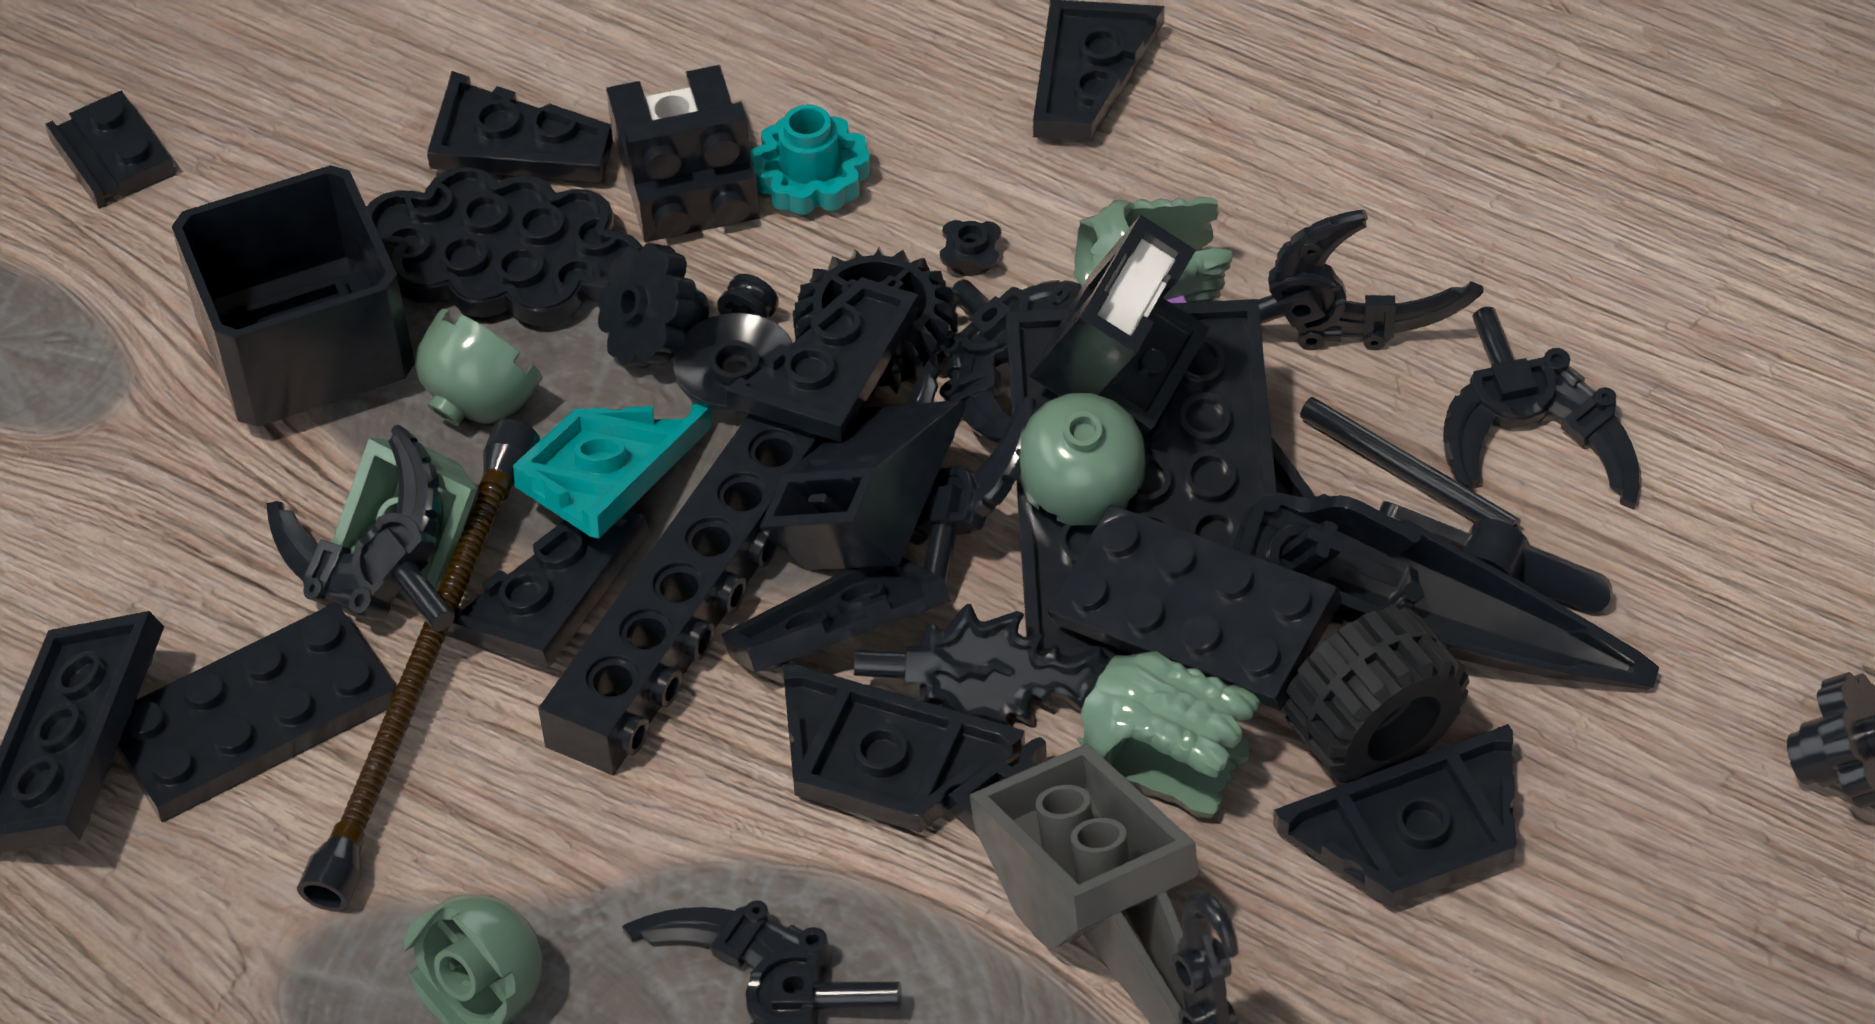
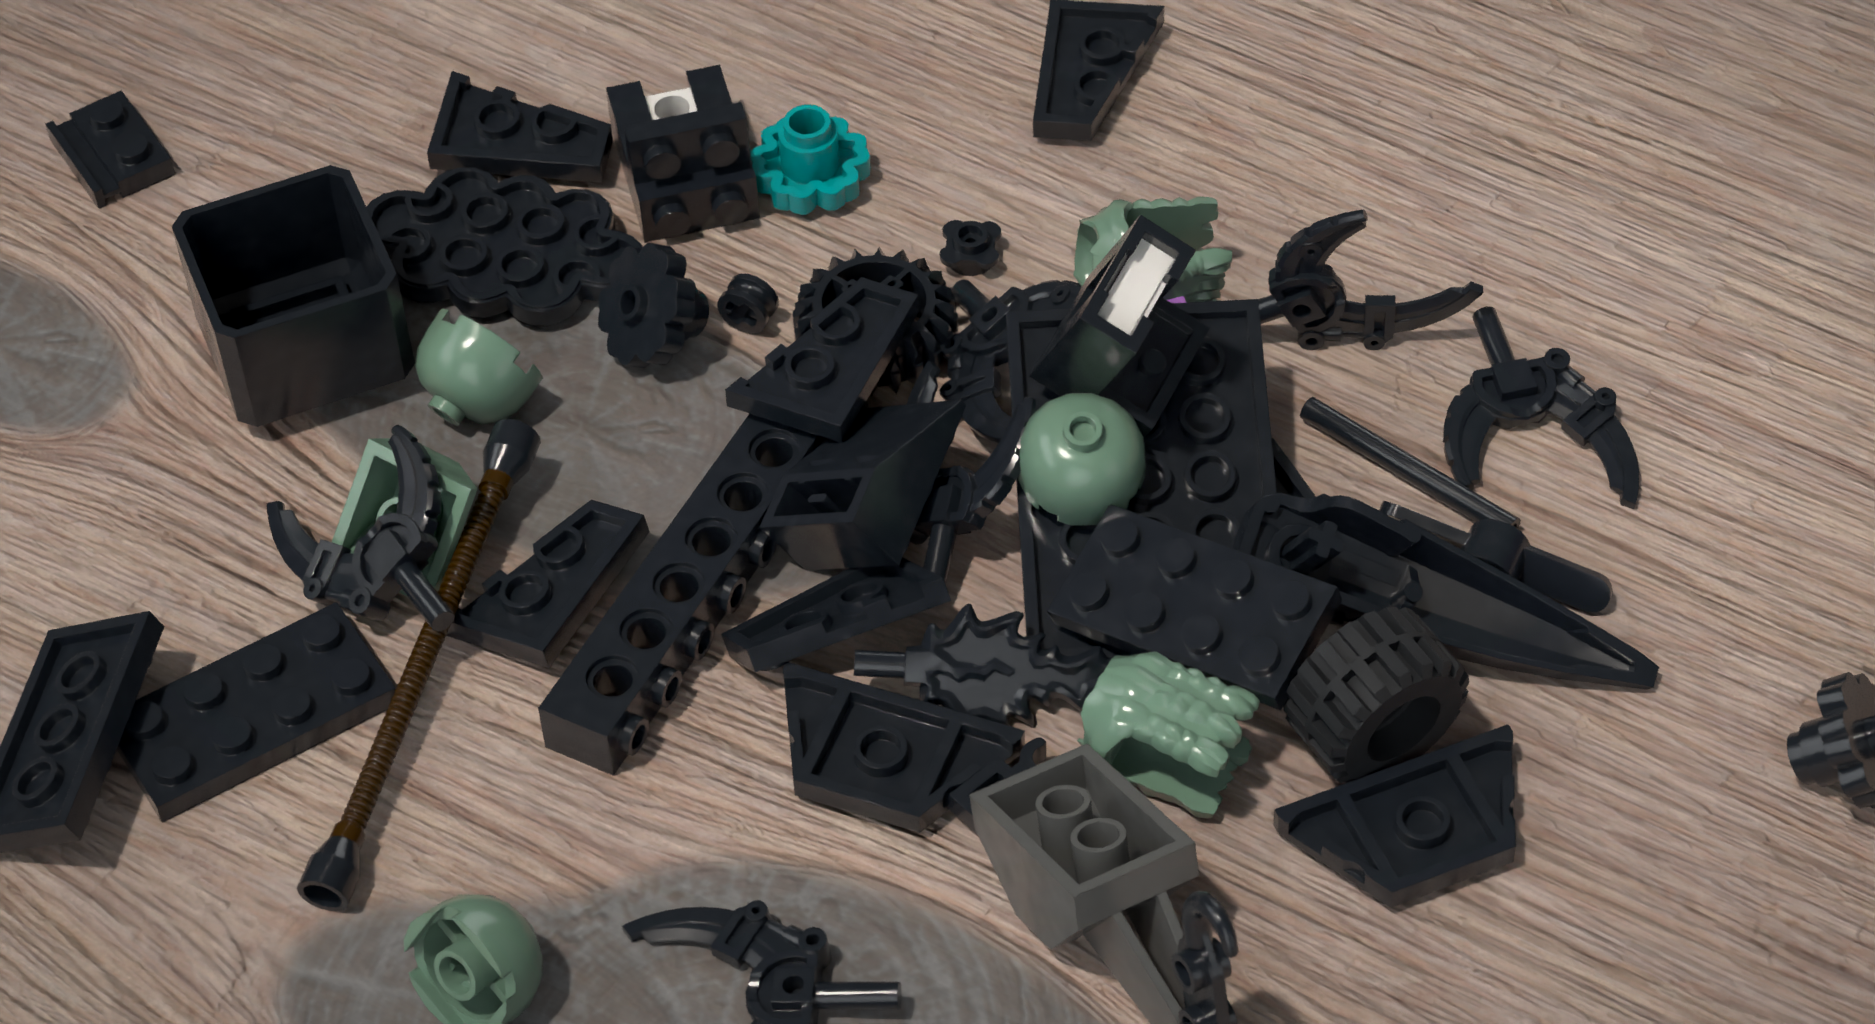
(605, 461): teal wing -> none
(723, 351): black dish -> none

